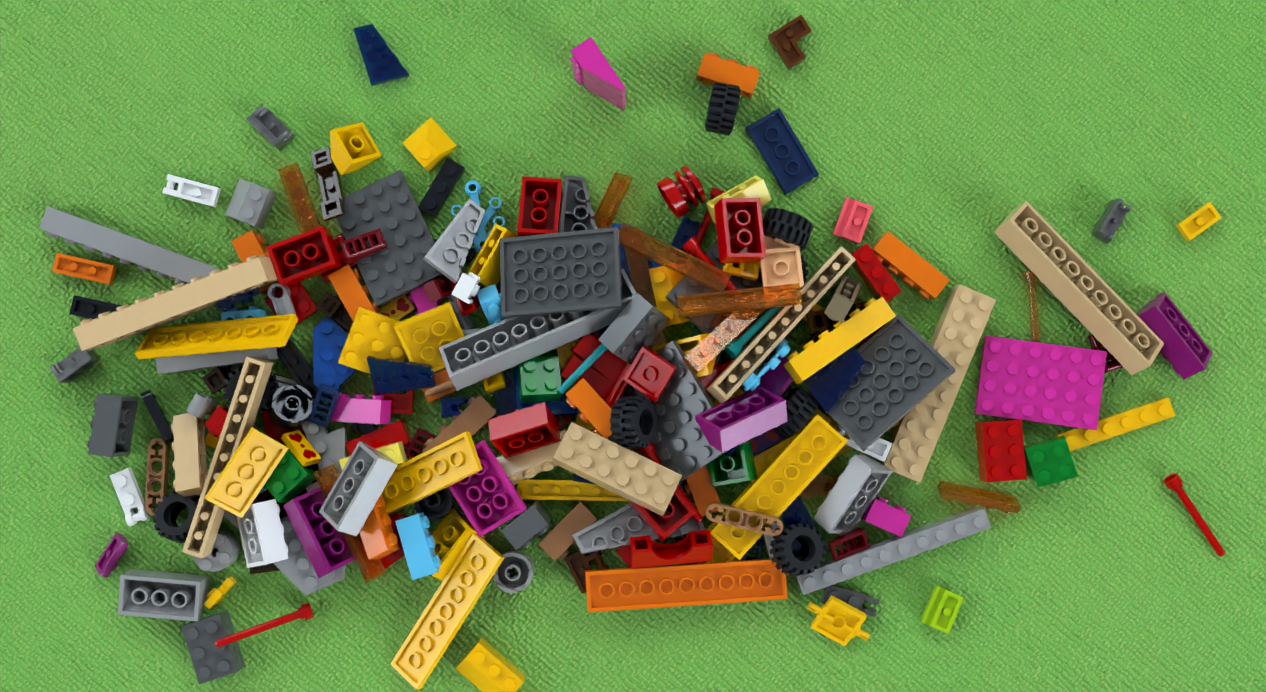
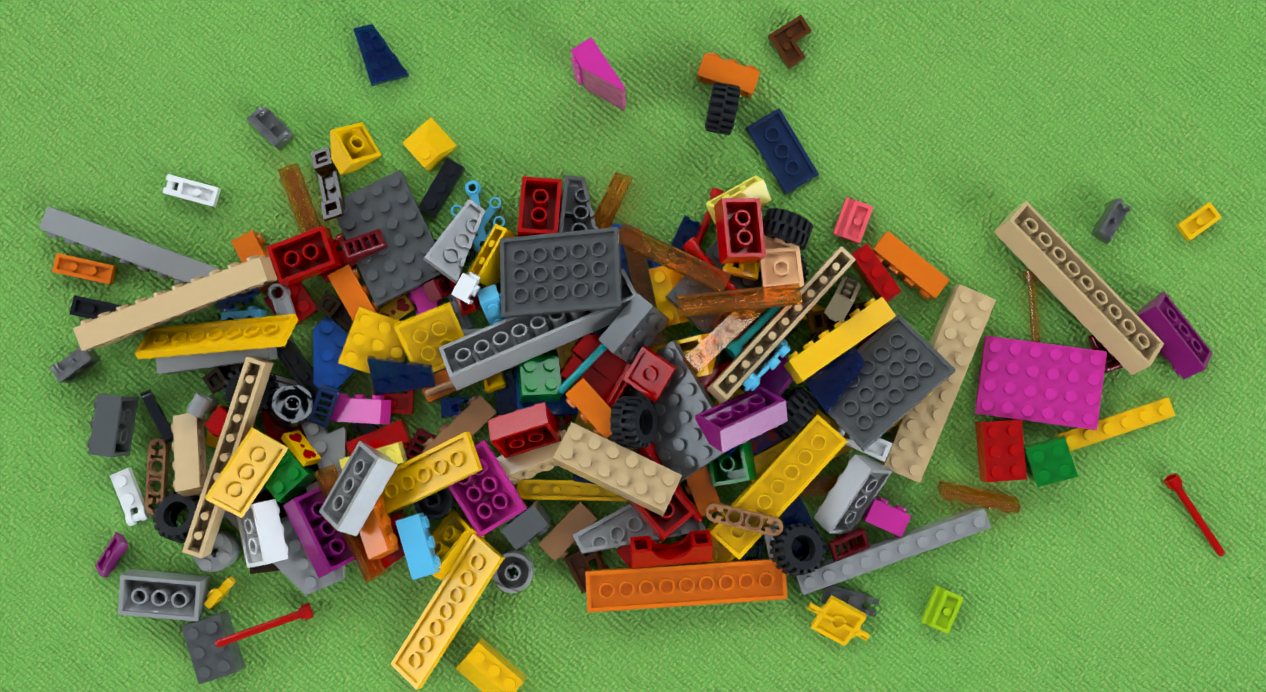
(251, 203): light grey slope -> none
(684, 190): red wheel -> none

